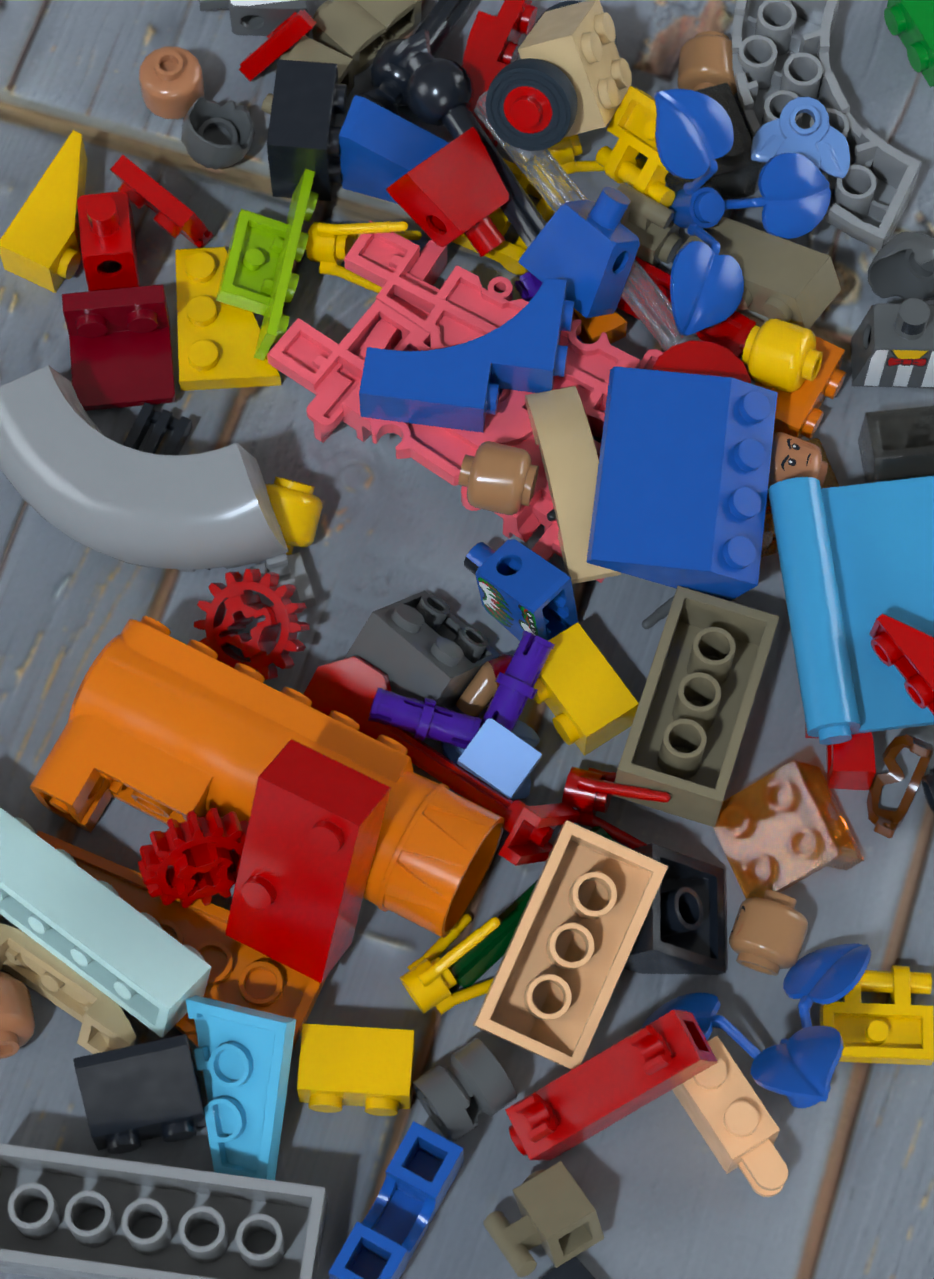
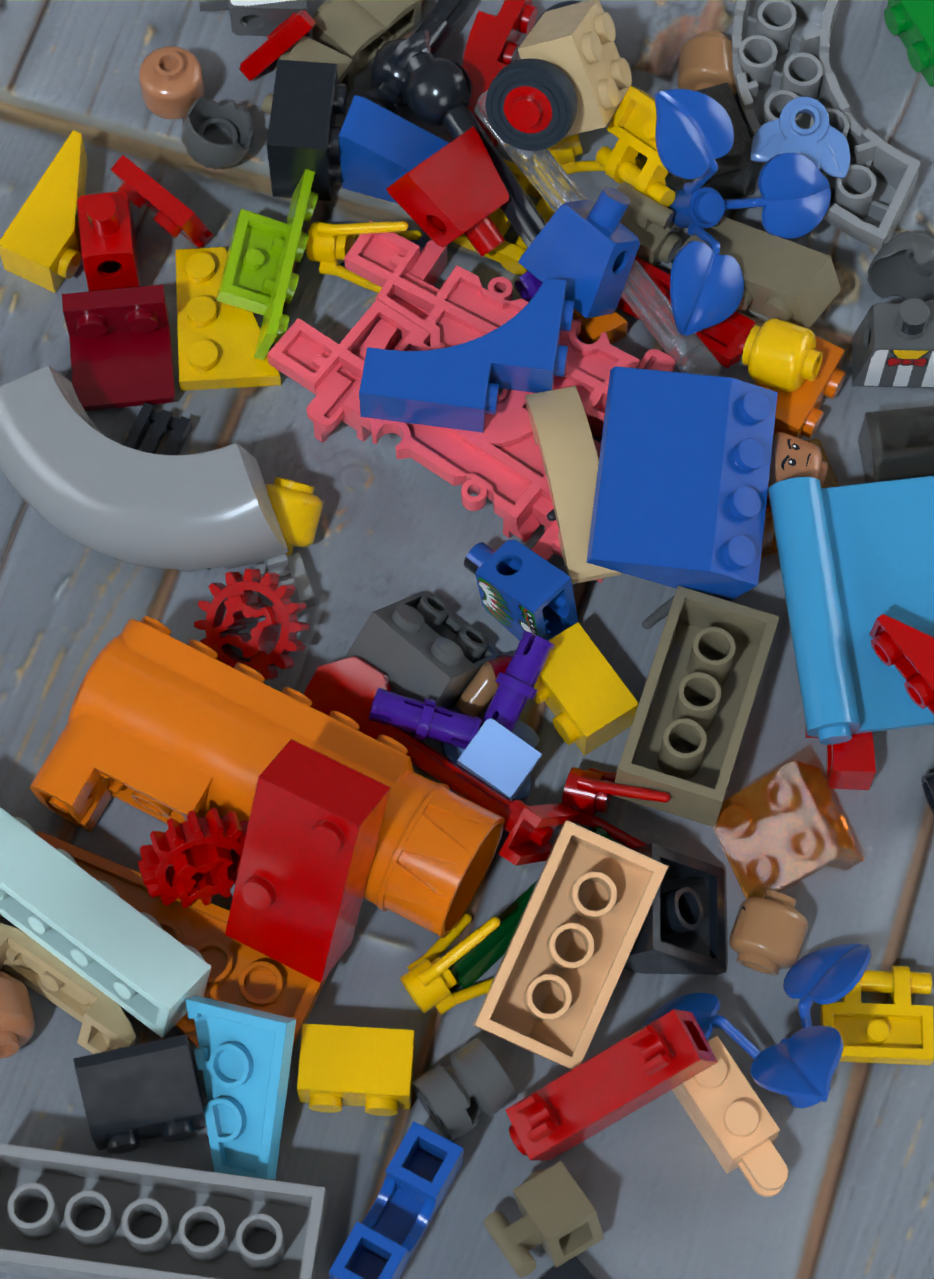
(499, 478): medium nougat head -> none
(702, 359): red tile -> none
(886, 820): reddish brown helmet -> none

